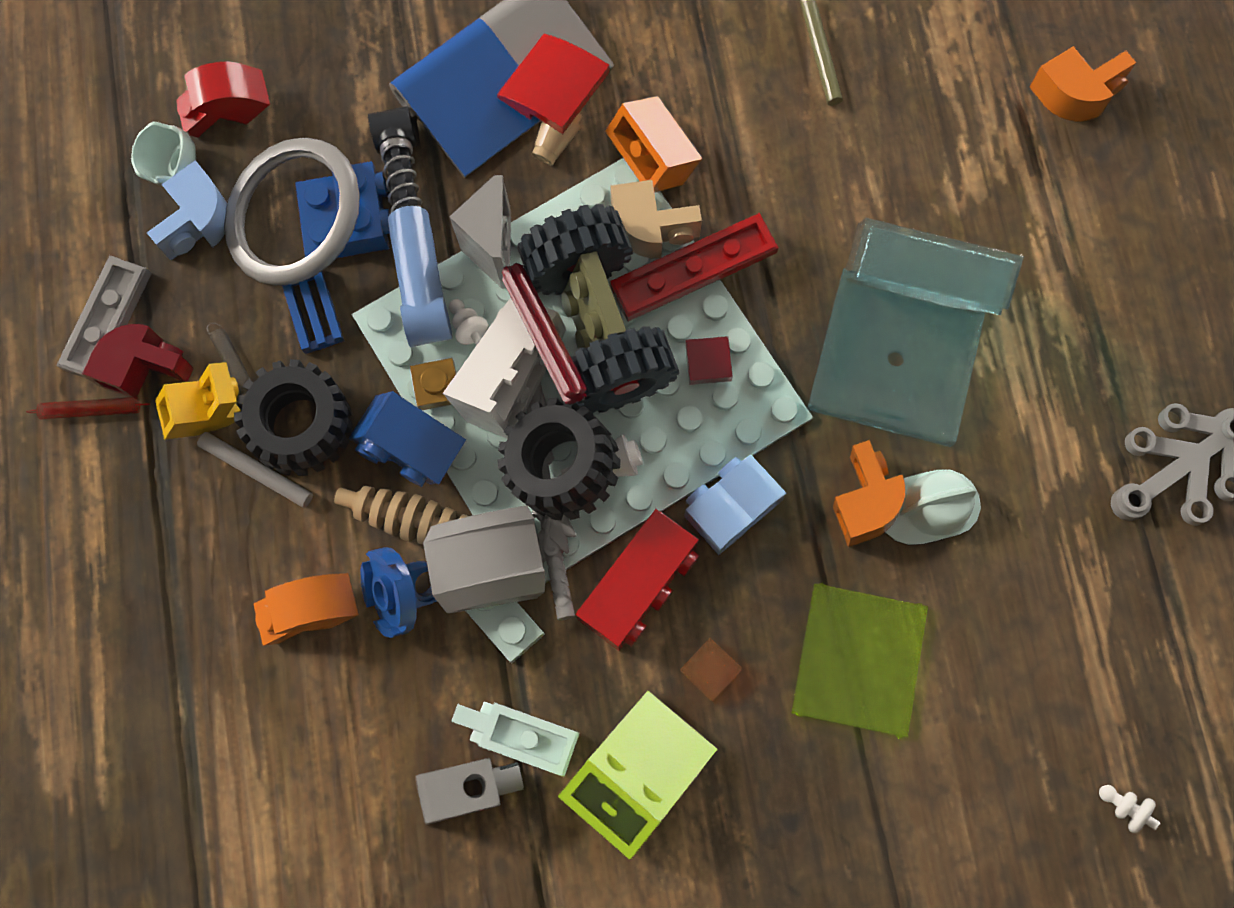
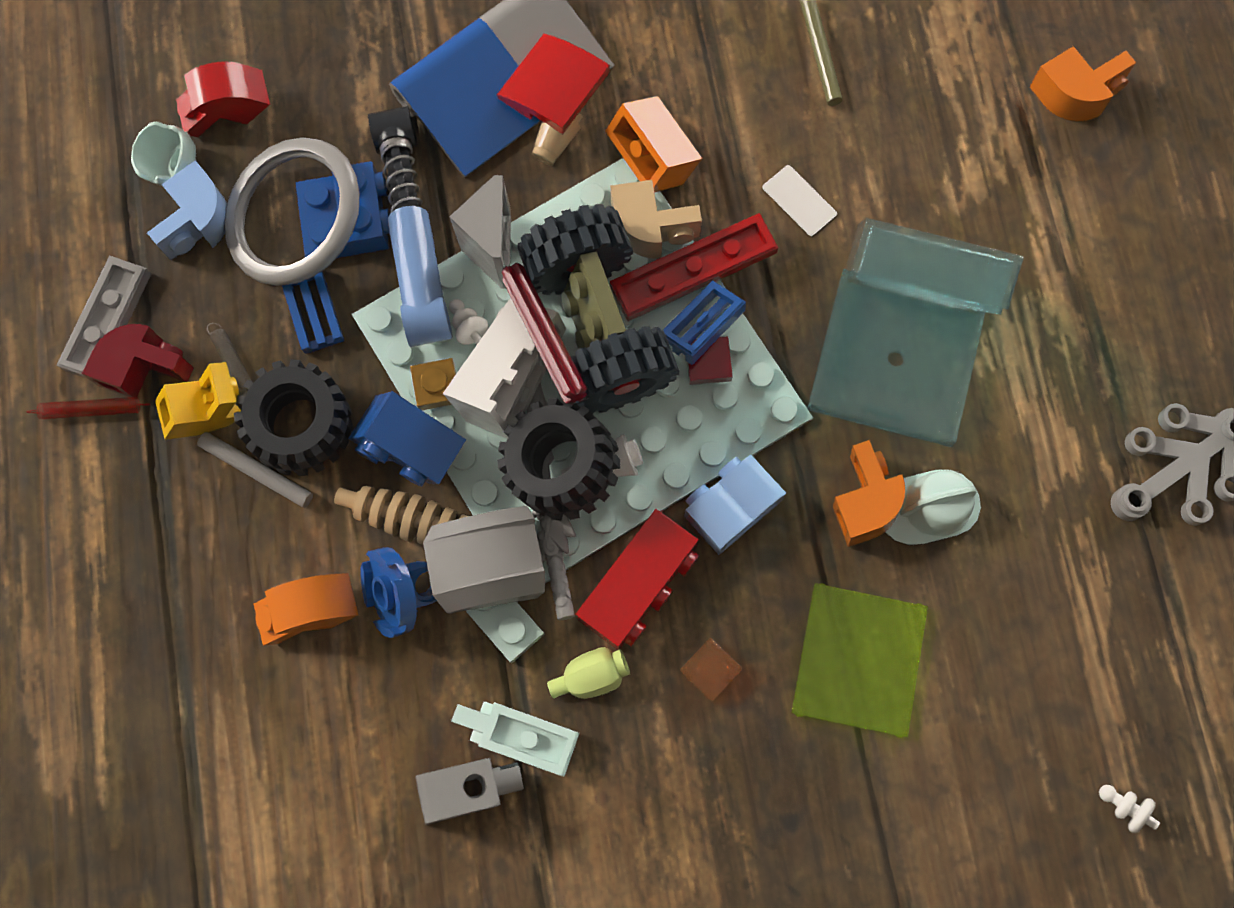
(591, 674): none -> yellowish green plant
(637, 774): lime slope -> none
(697, 349): none -> blue tile
(799, 200): none -> white sticker

